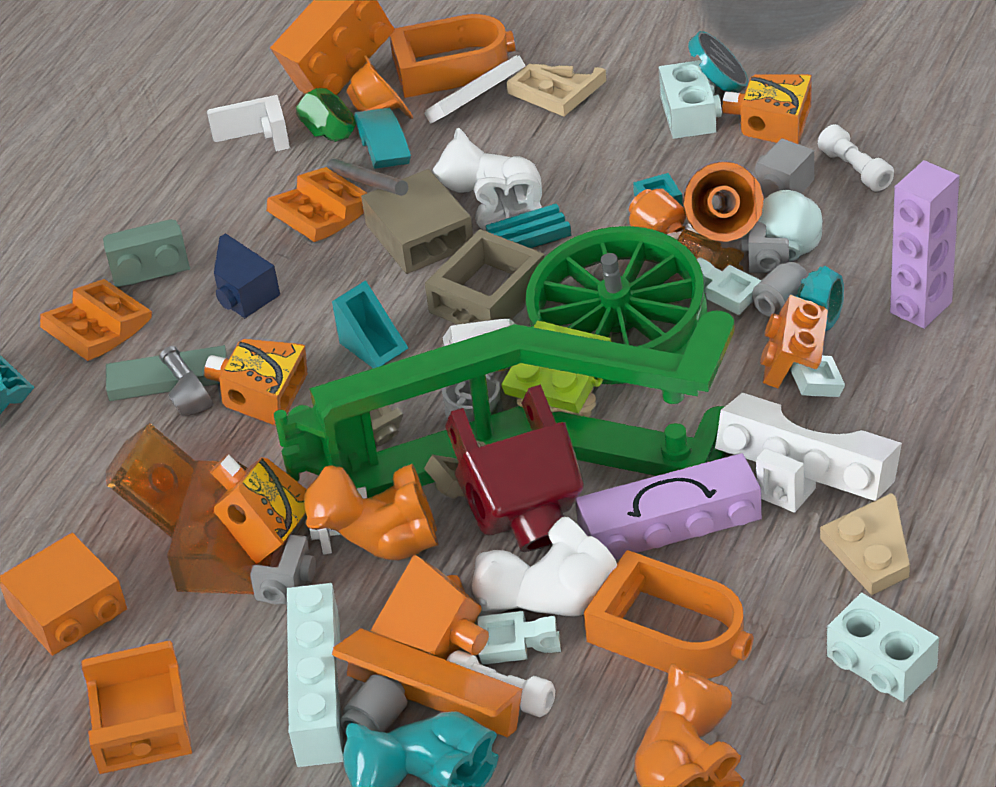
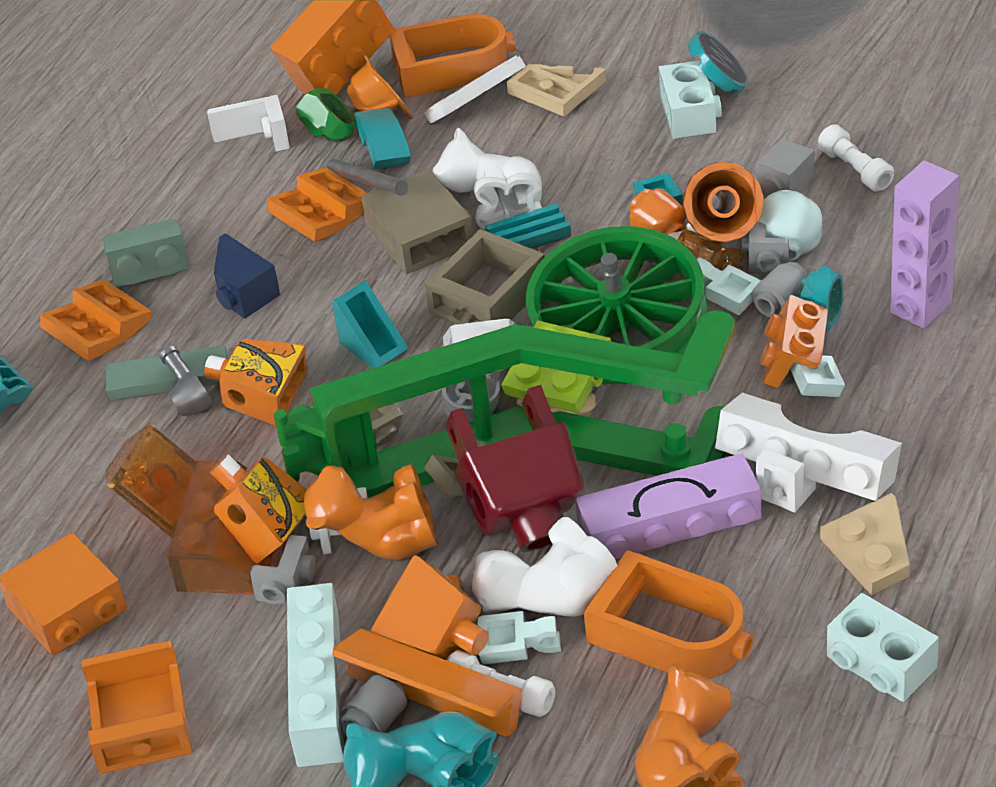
(772, 106): orange torso -> none

